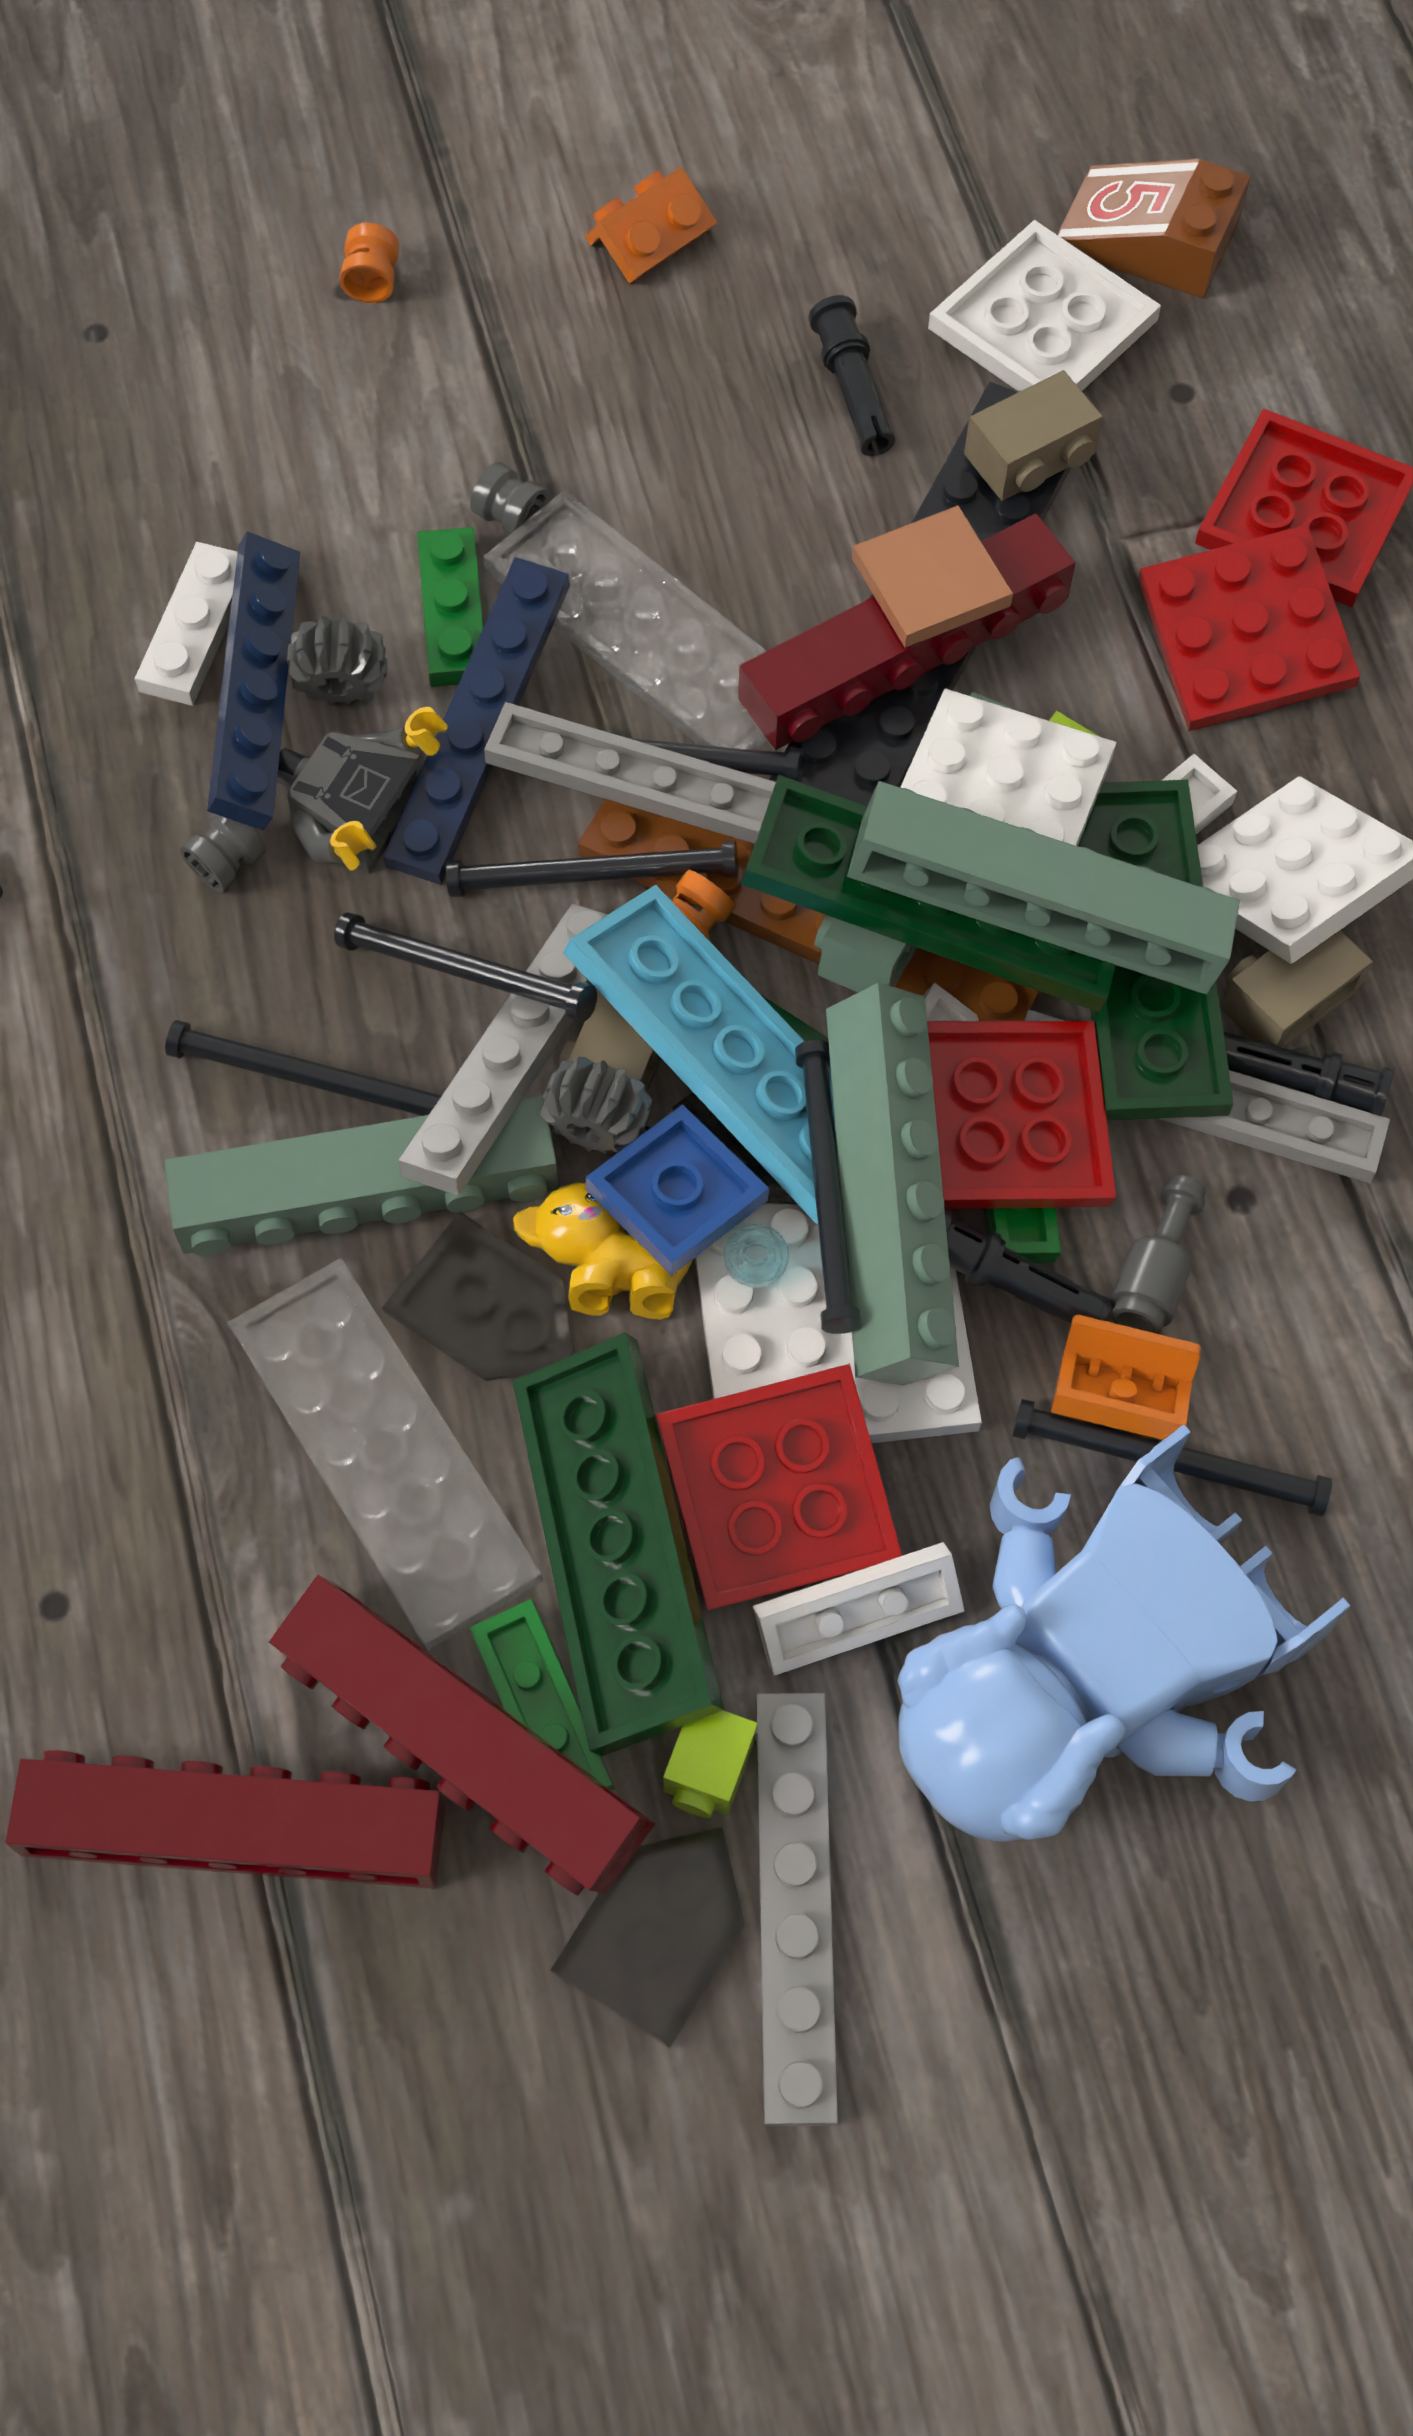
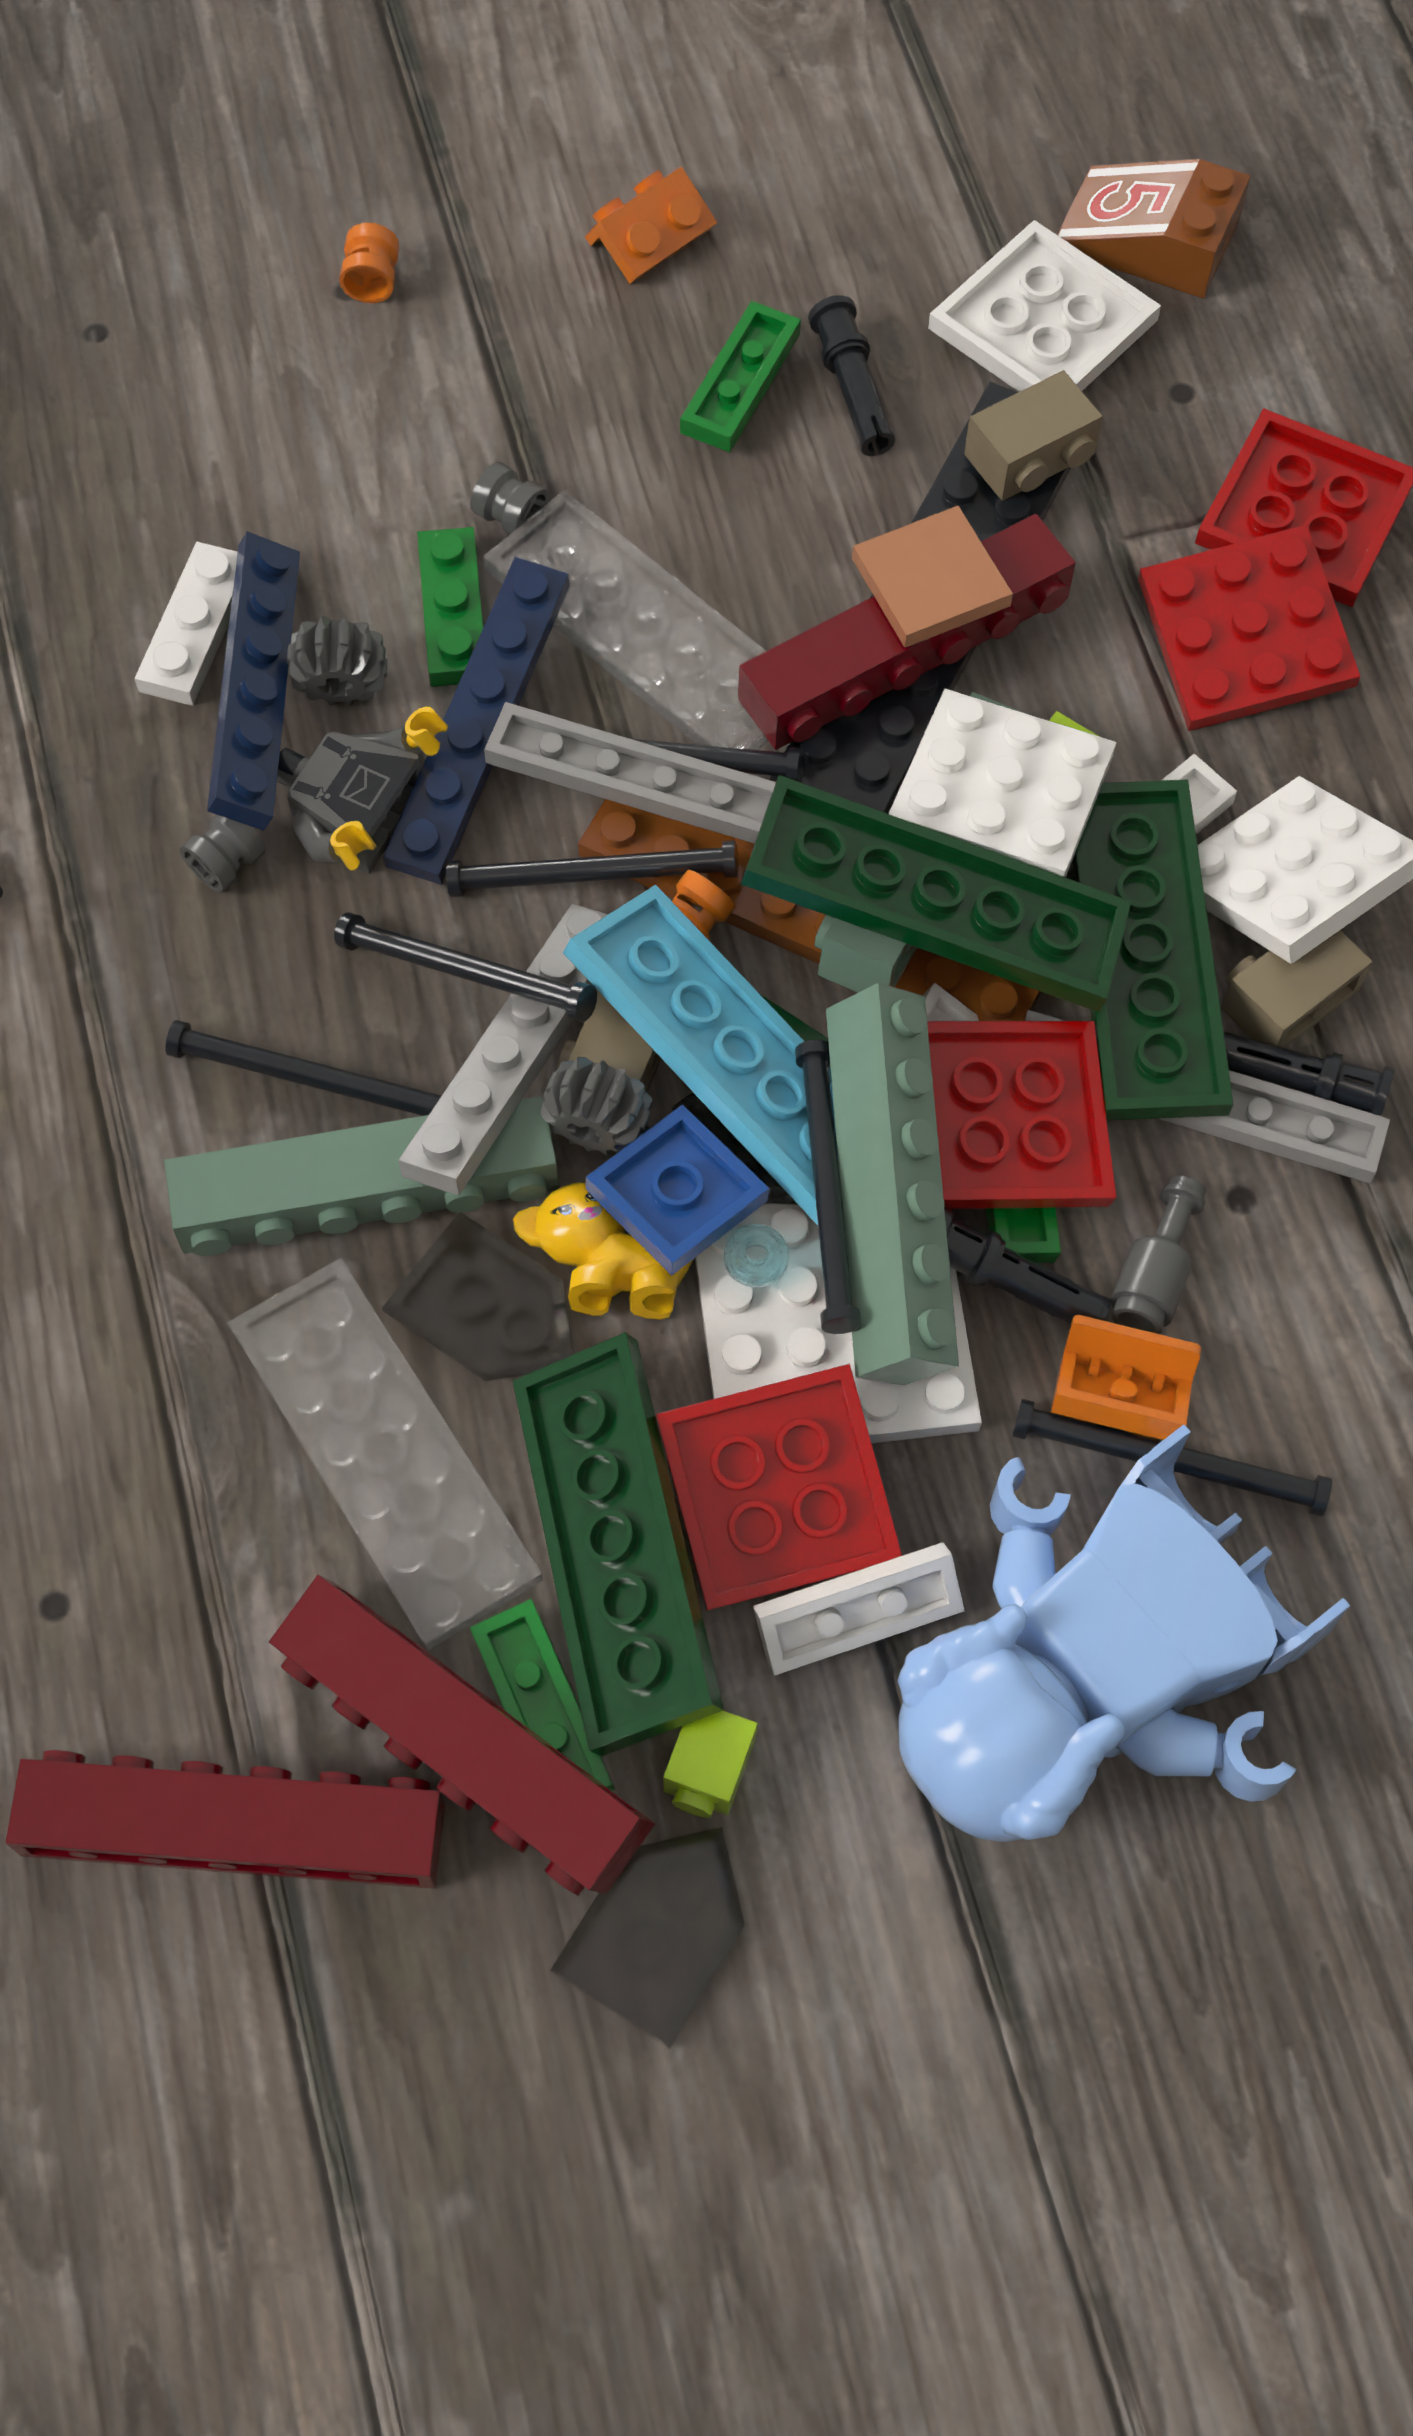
(740, 376): none -> green plate
(795, 1912): light grey plate -> none
(1044, 888): sand green brick -> none

